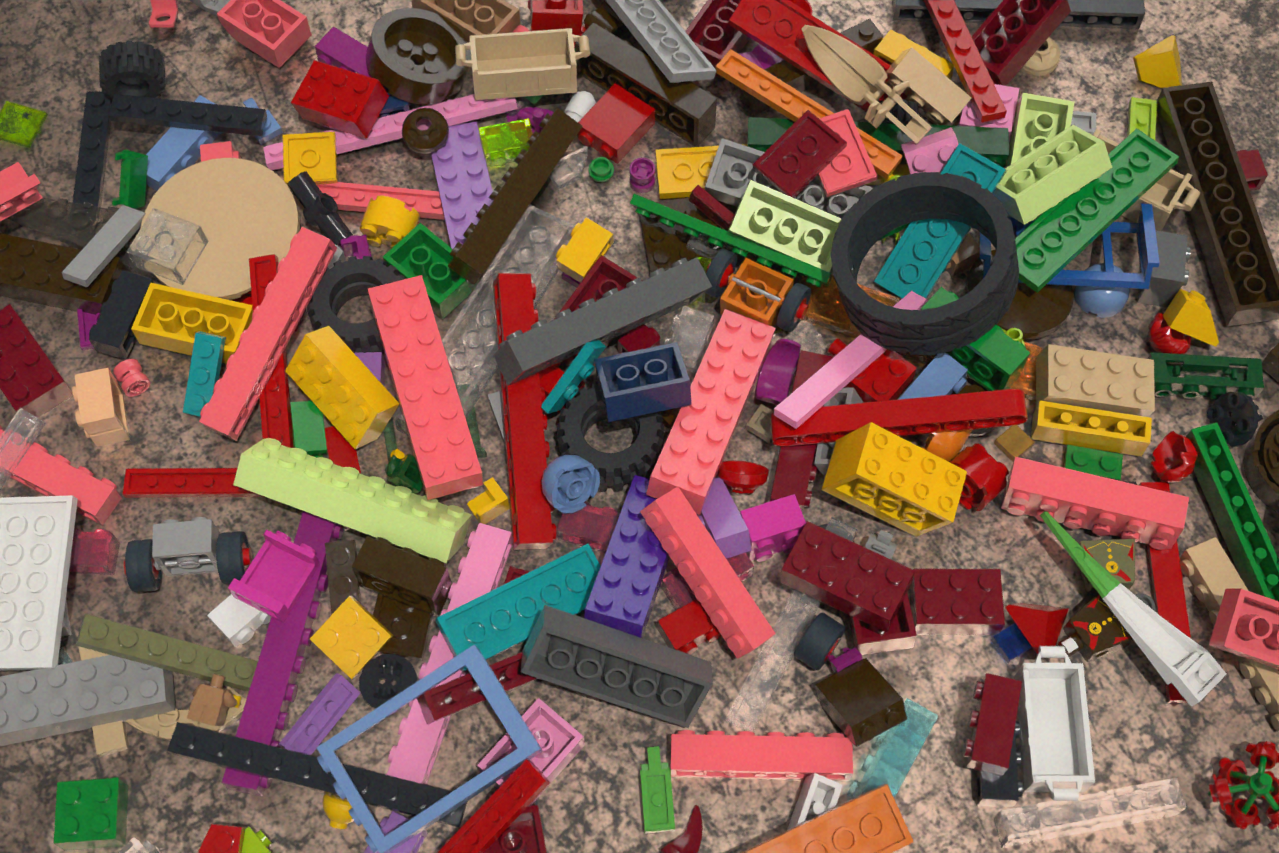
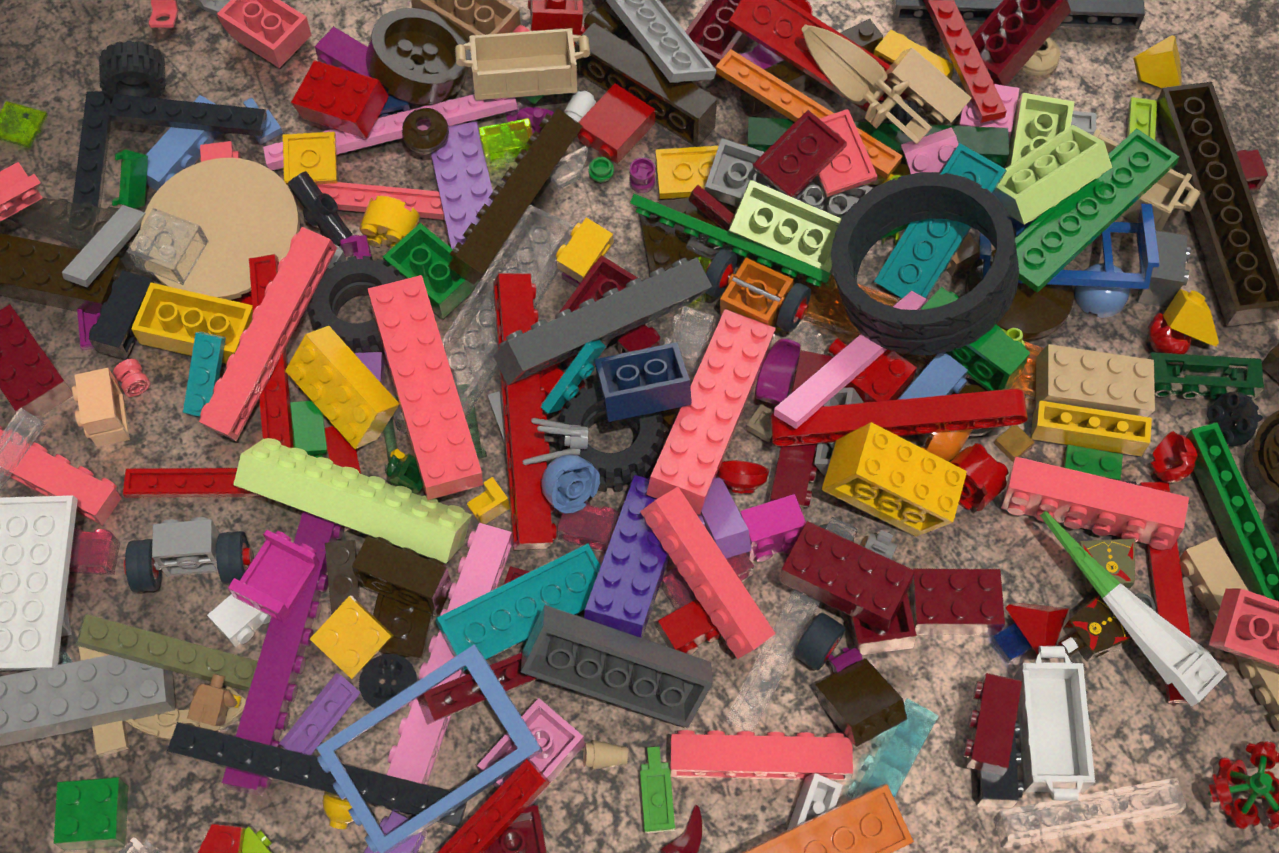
(575, 437): none -> light grey plant
(604, 755): none -> tan cone

